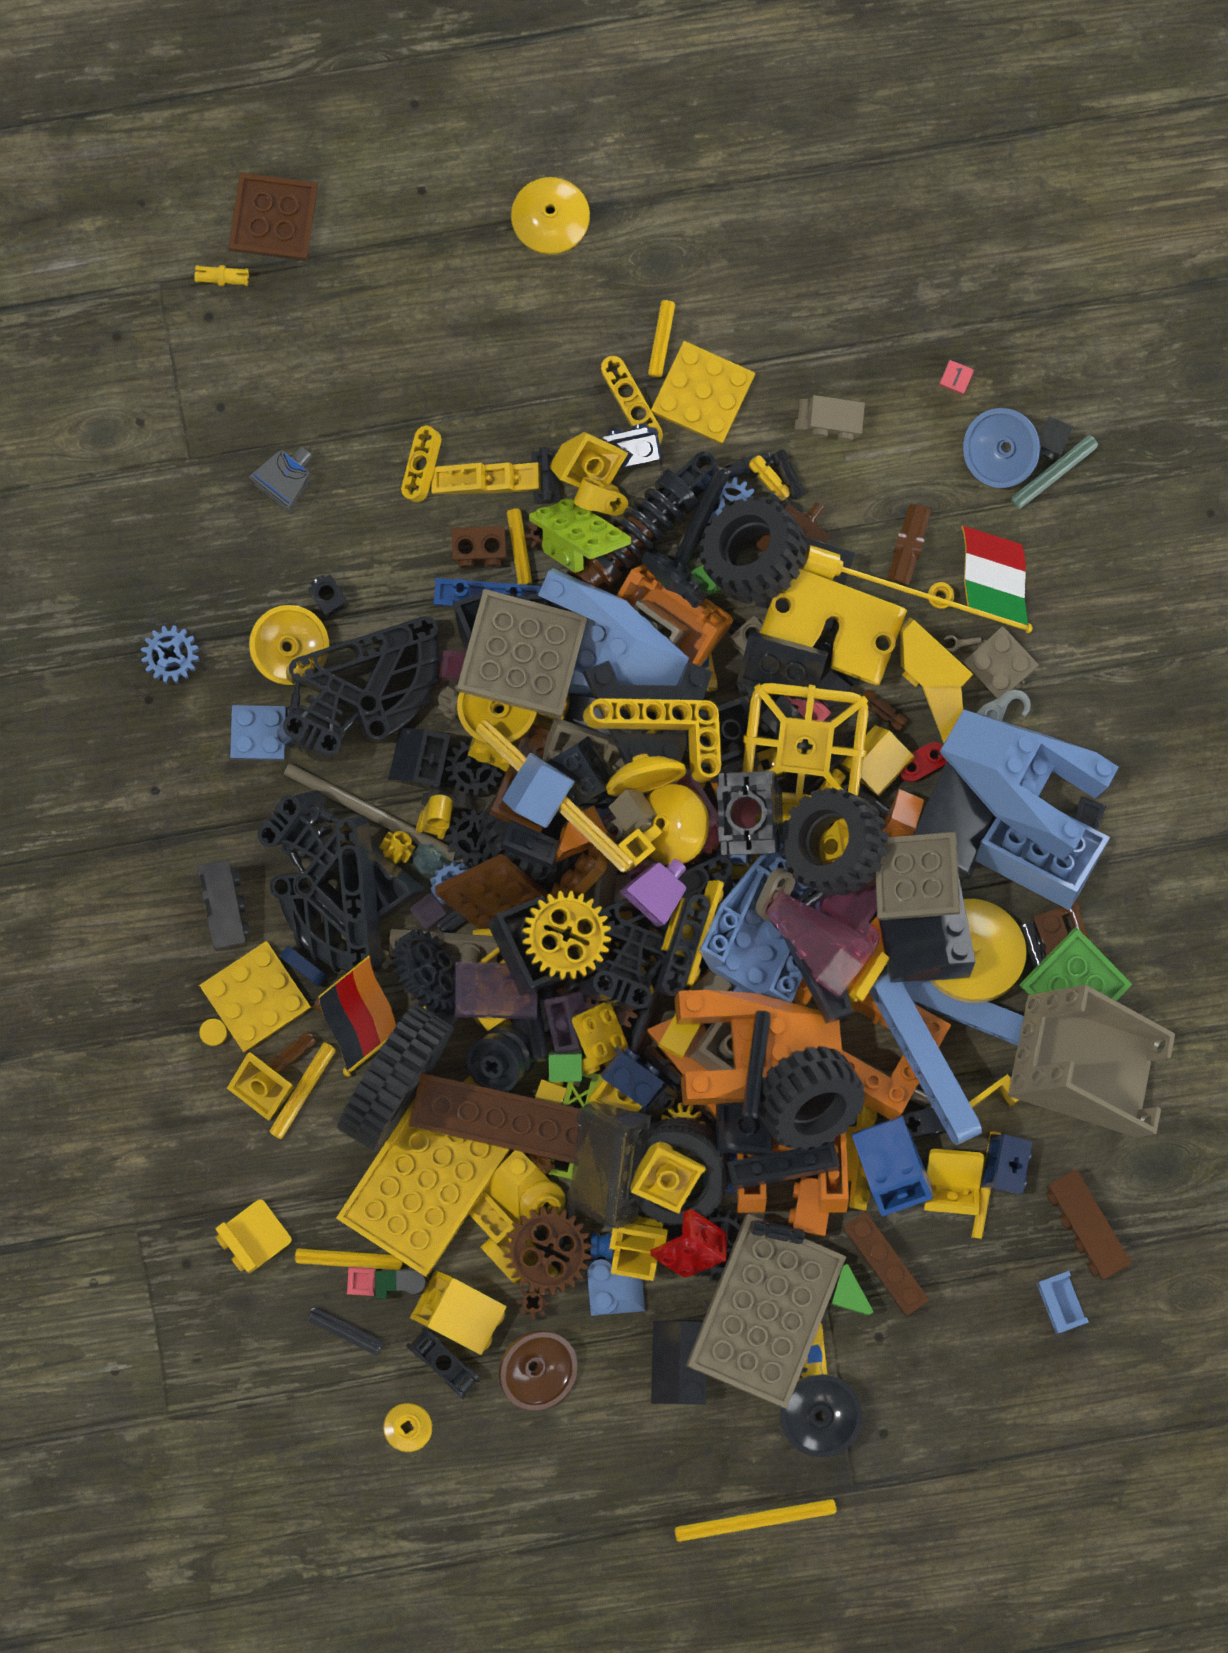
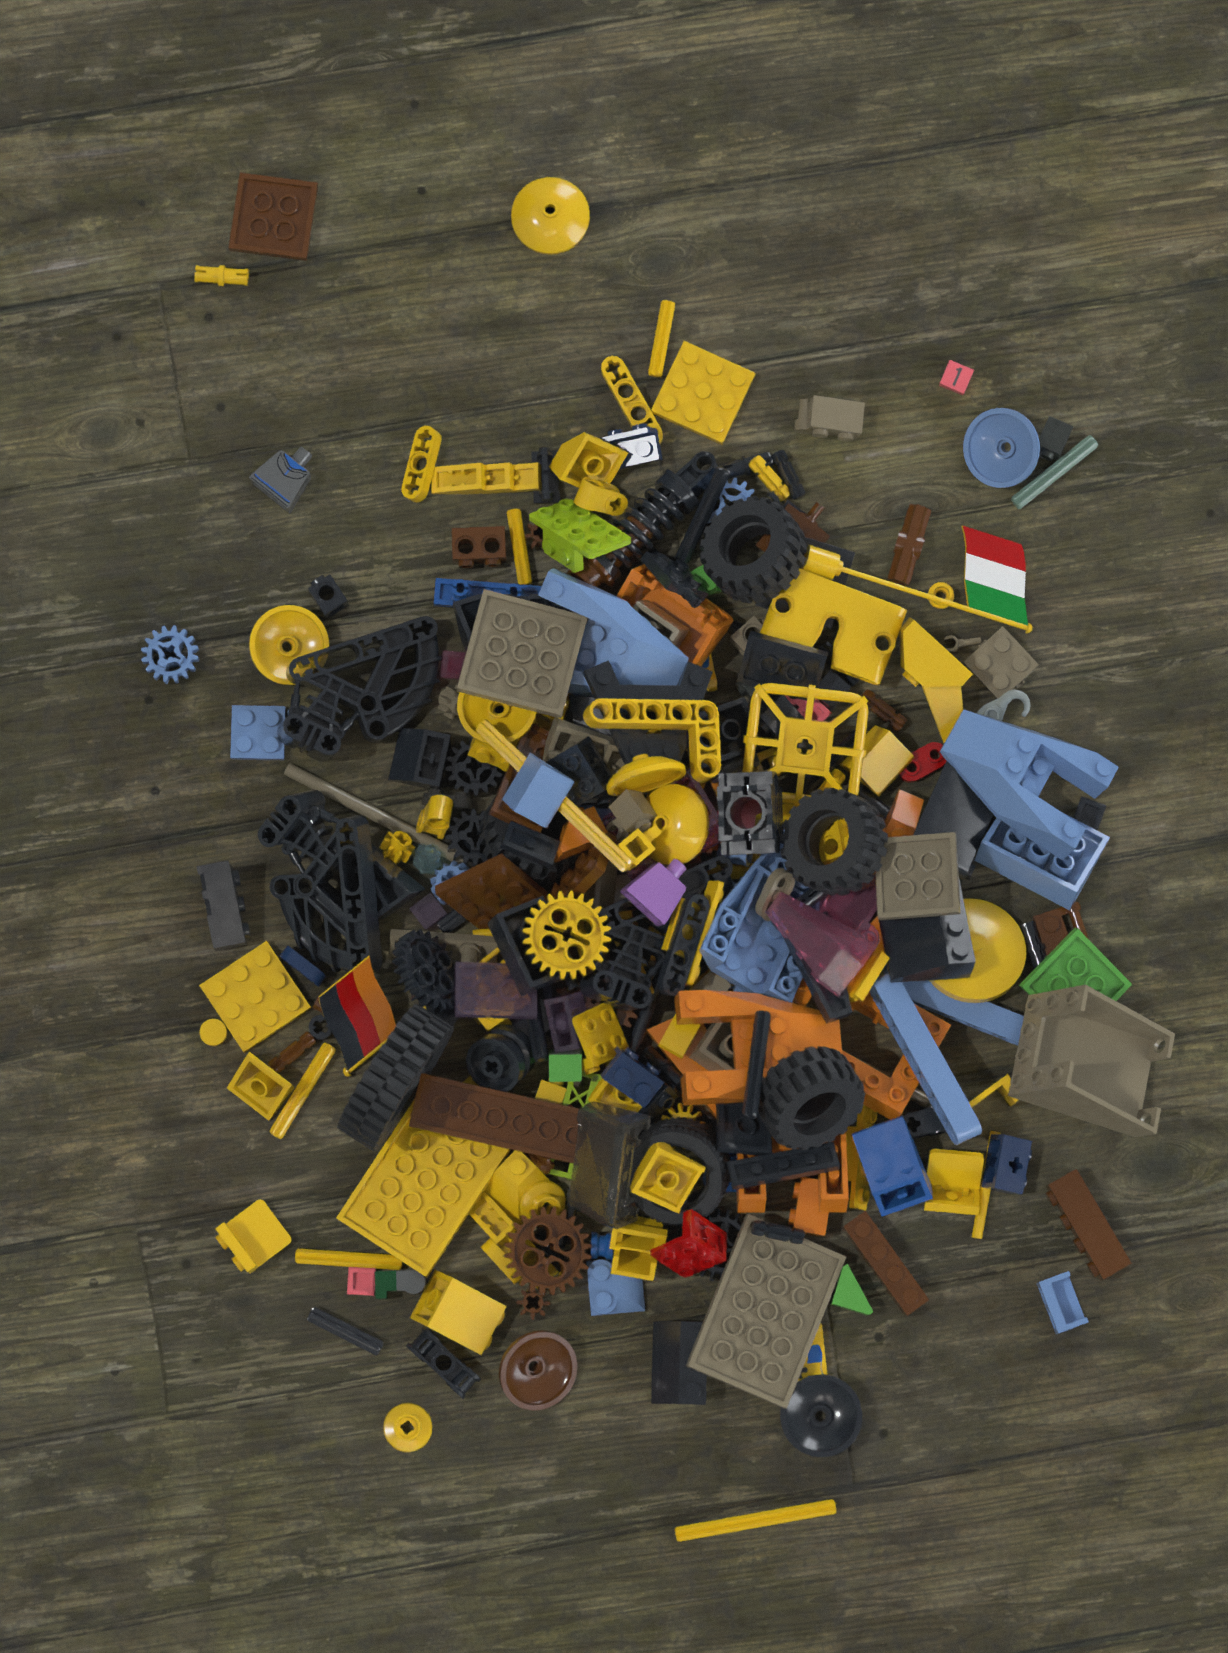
(320, 1036): none -> black bush

